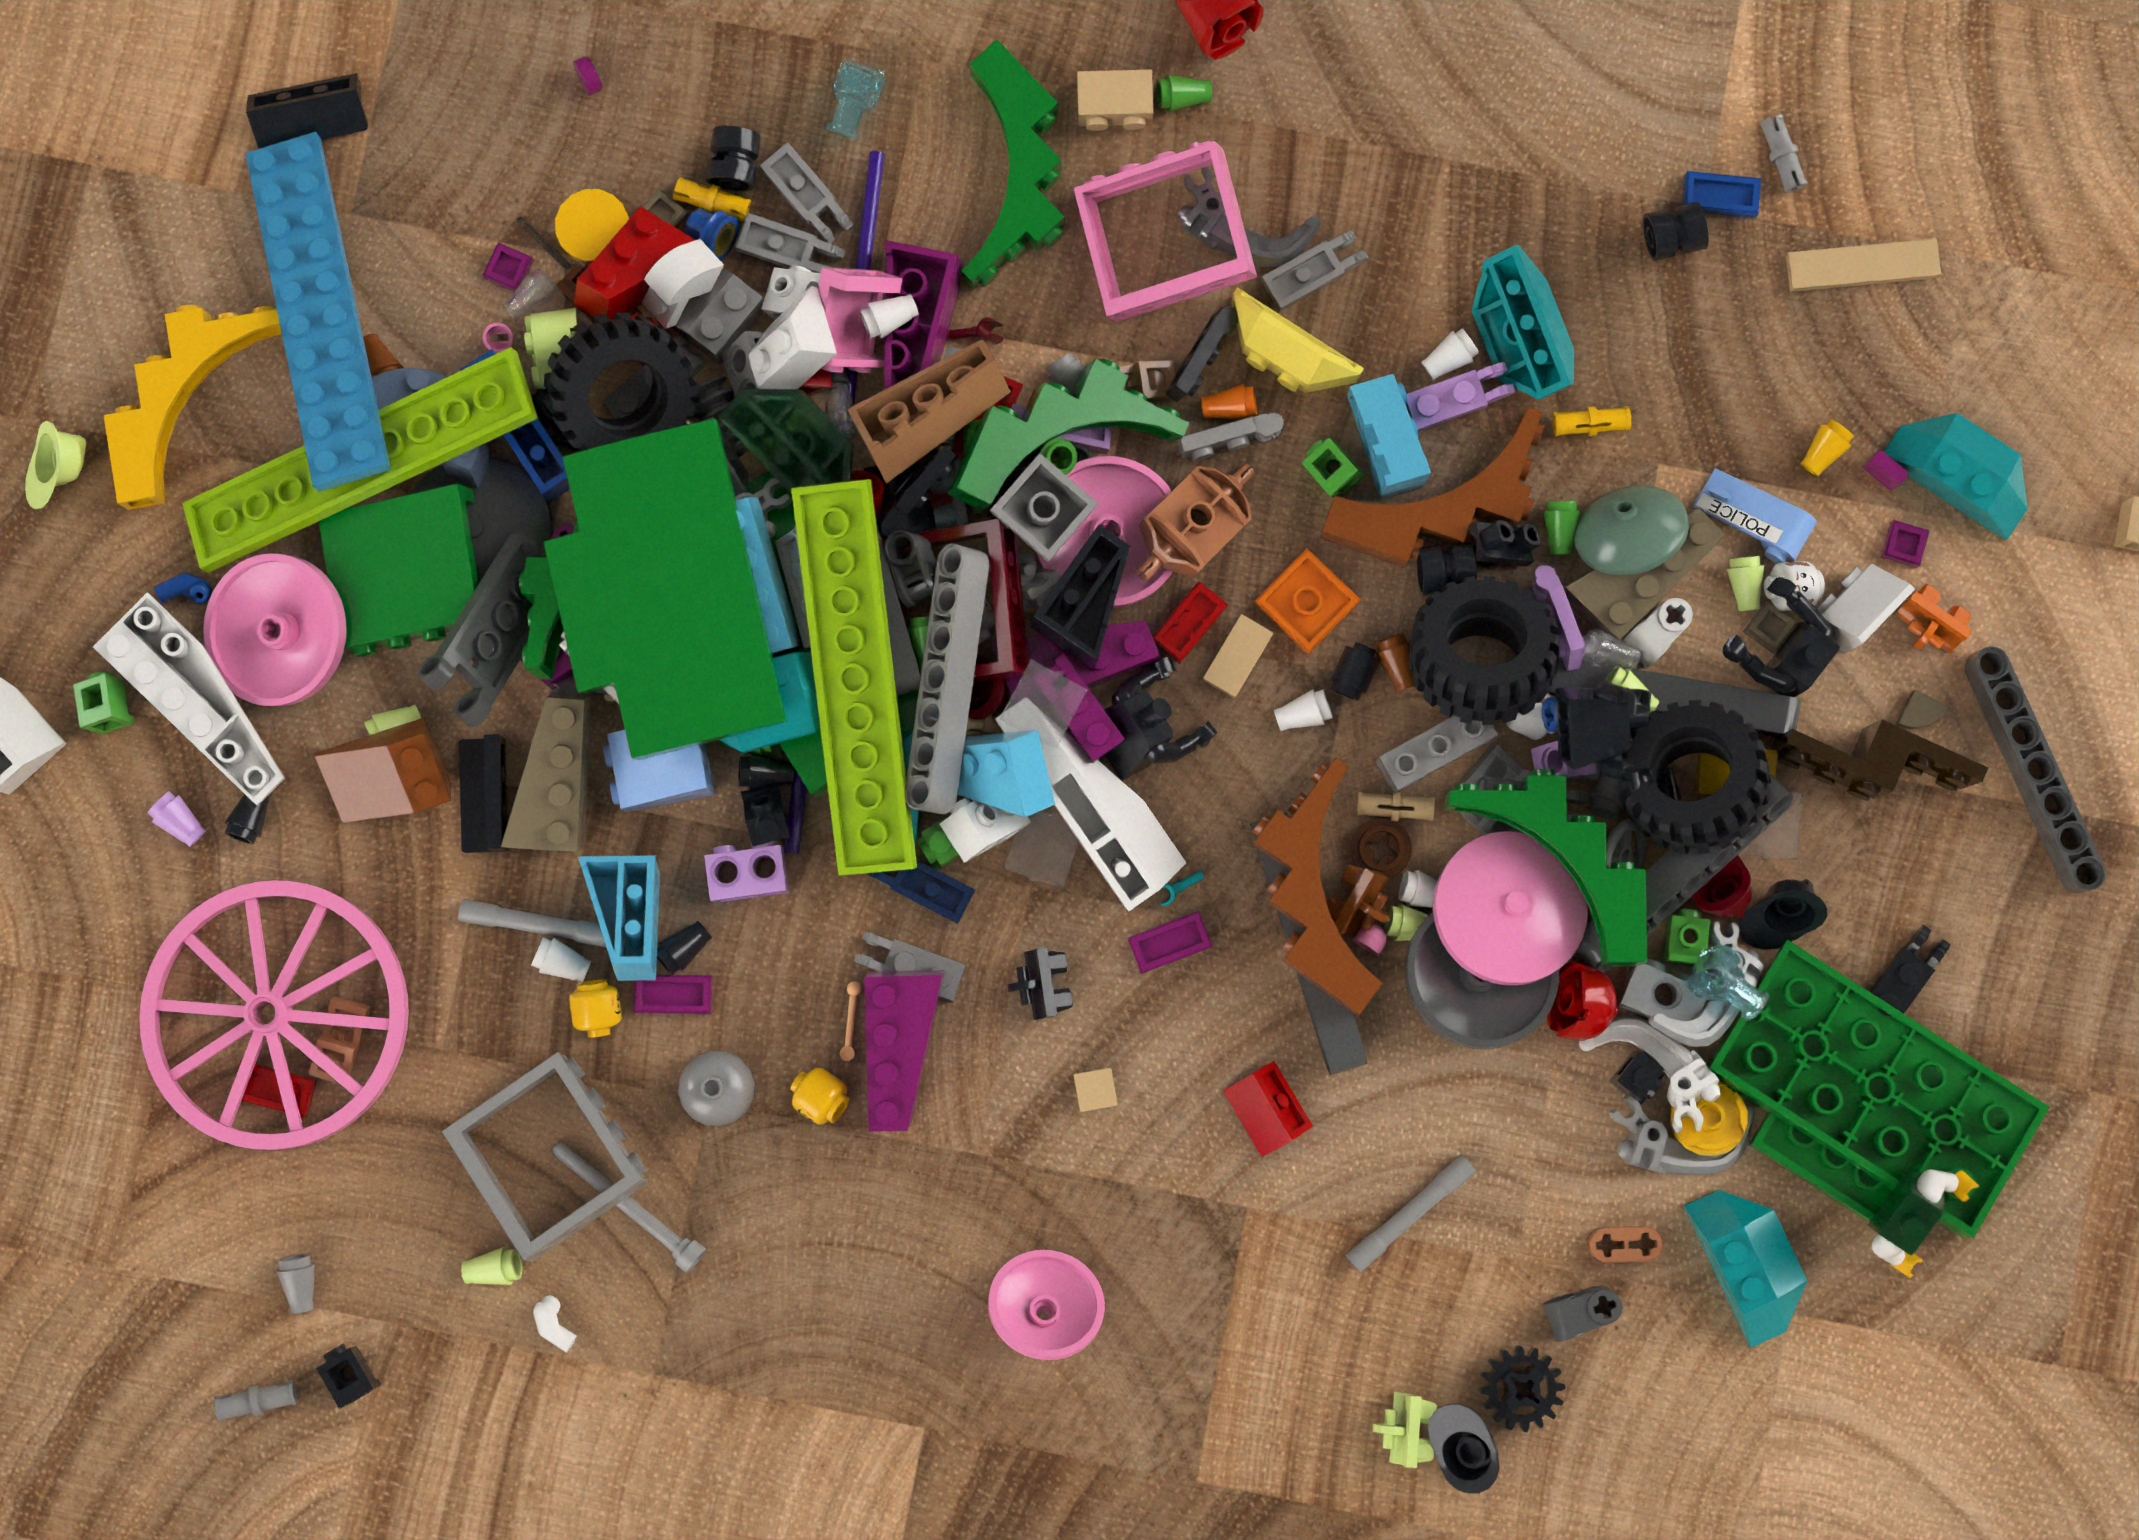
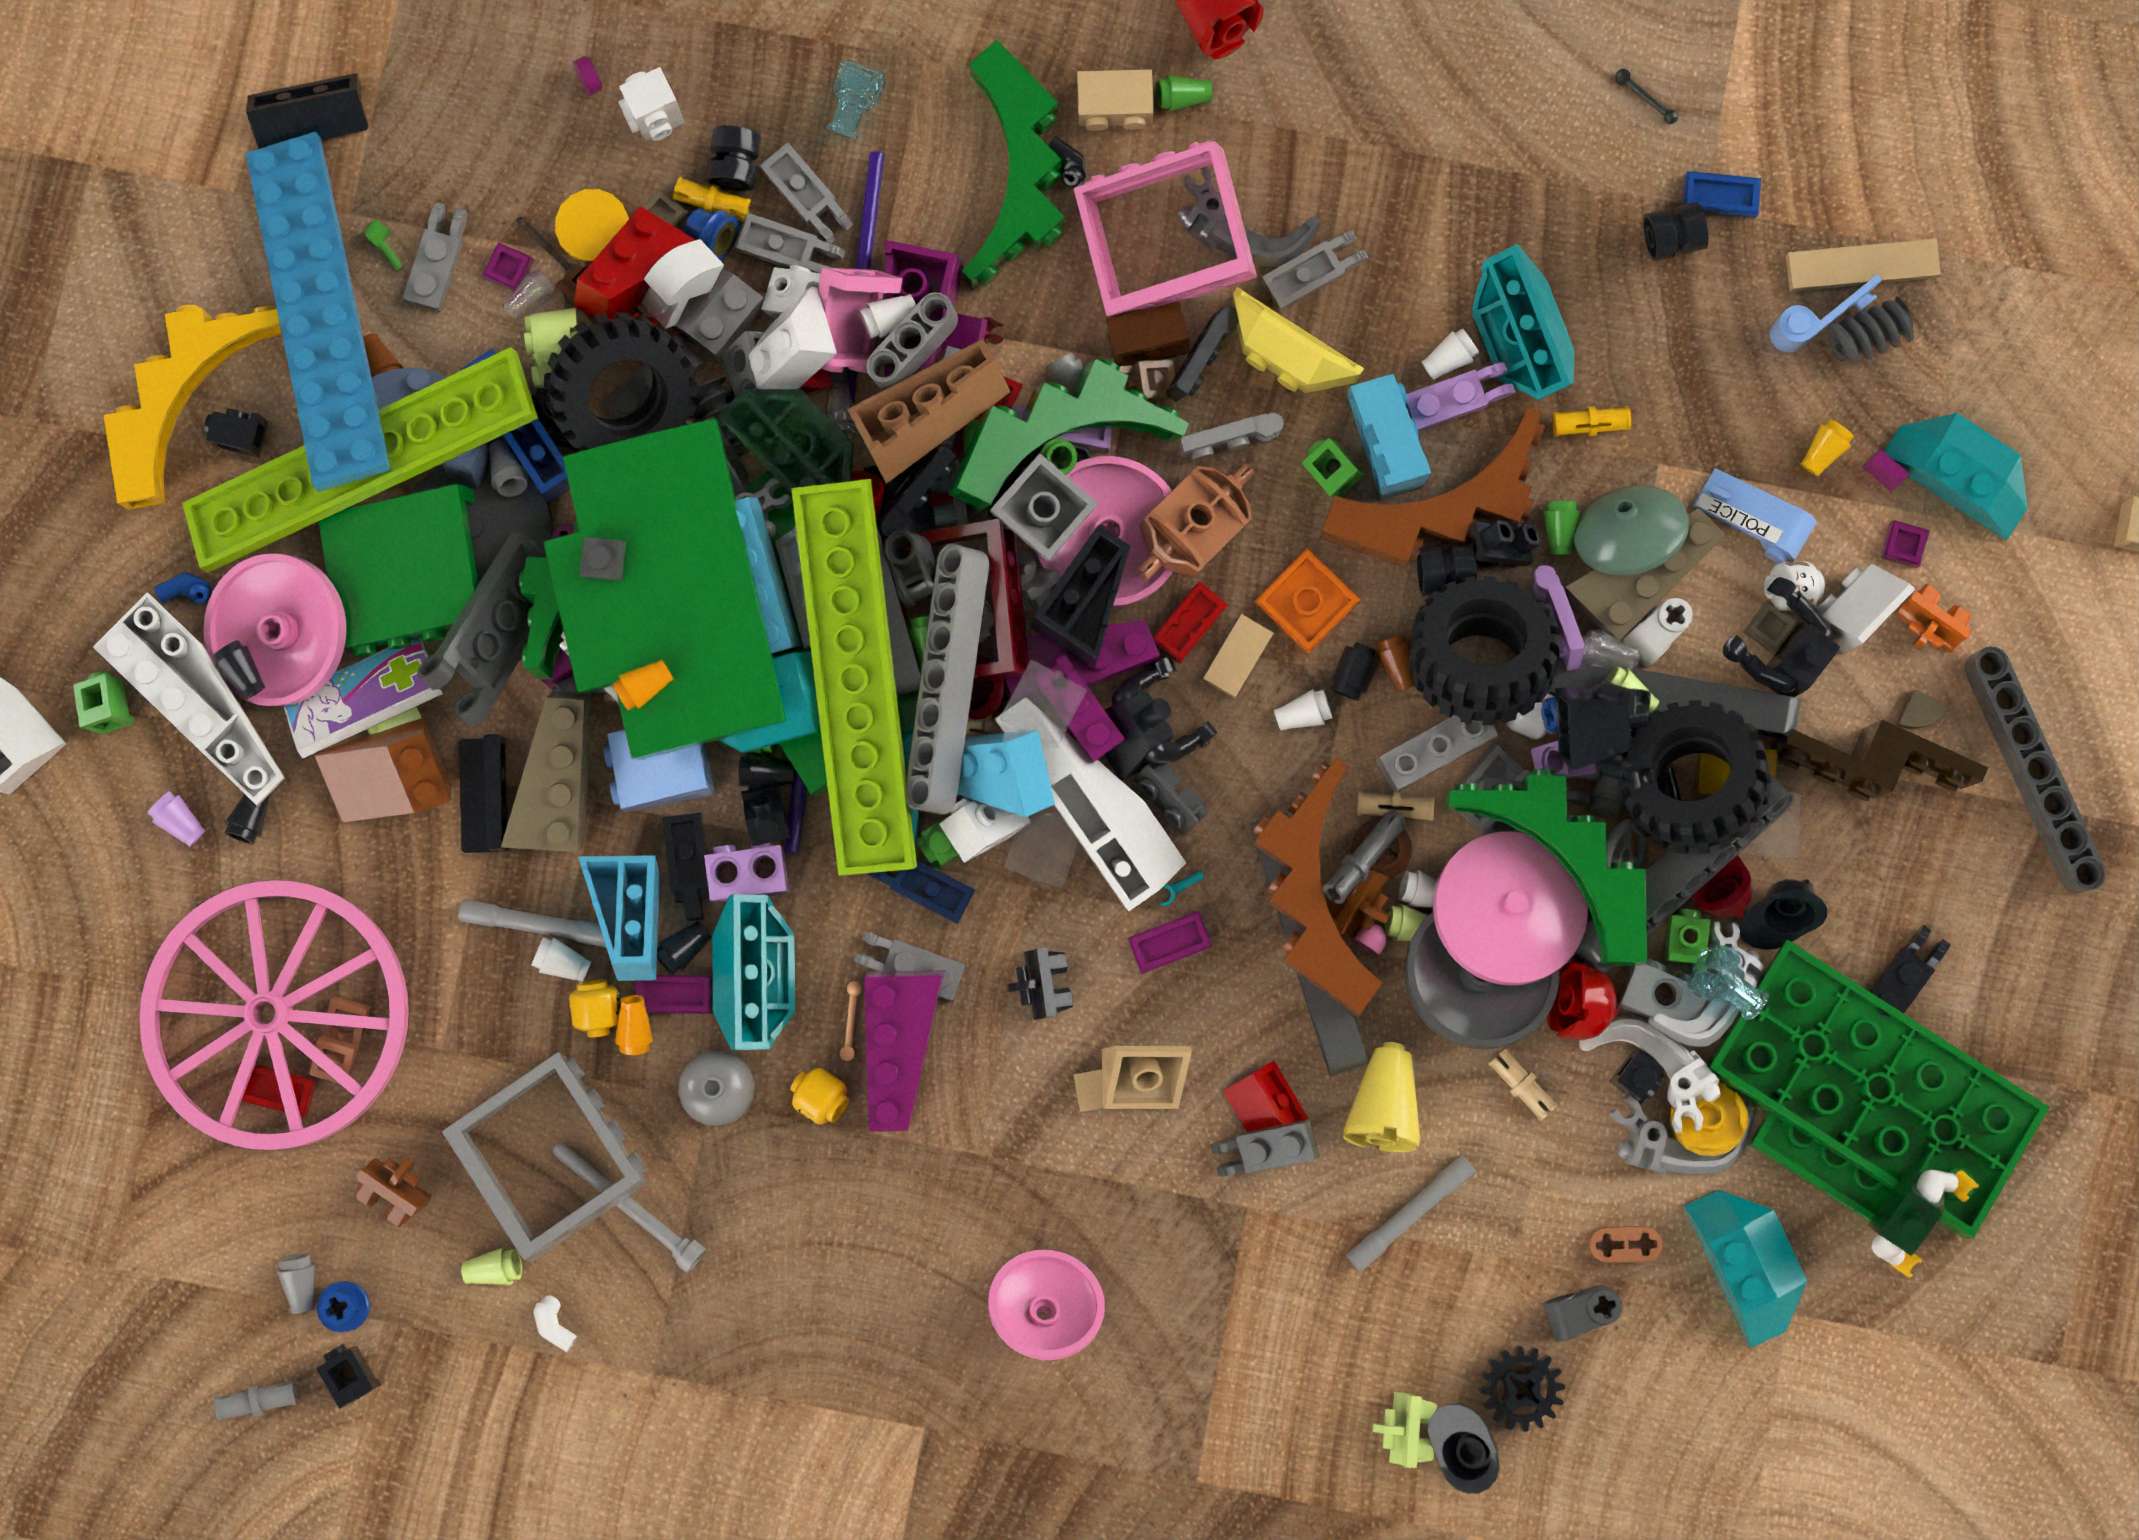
(54, 462): yellowish green piece -> none
(236, 431): none -> black brick
(239, 668): none -> black cone
(354, 1315): none -> blue piece
(360, 698): none -> tile
(376, 235): none -> bright green hand
(395, 1185): none -> dark orange hips
(435, 260): none -> light grey hinge
(497, 328): bright pink hinge -> none
(507, 471): none -> light grey cone
(602, 559): none -> dark grey plate
(633, 1026): none -> light orange cone
(642, 684): none -> light orange cone
(650, 105): none -> white brick
(686, 862): none -> black hinge
(752, 972): none -> teal wedge
(914, 324): none -> light grey beam
(967, 332): none -> magenta tile
(1071, 163): none -> black arm
(1144, 1076): none -> tan slope
(1148, 335): none -> reddish brown hinge
(1180, 810): none -> dark grey hinge
(1231, 404): orange cone -> none
(1269, 1148): none -> dark grey hinge
(1356, 867): none -> dark grey pin
(1386, 1103): none -> light yellow cone
(1522, 1084): none -> tan pin
(1623, 78): none -> pearl dark grey hinge
(1746, 581): yellowish green cone -> none
(1783, 153): light grey pin -> none
(1800, 325): none -> light blue door
(1871, 330): none -> dark grey piece

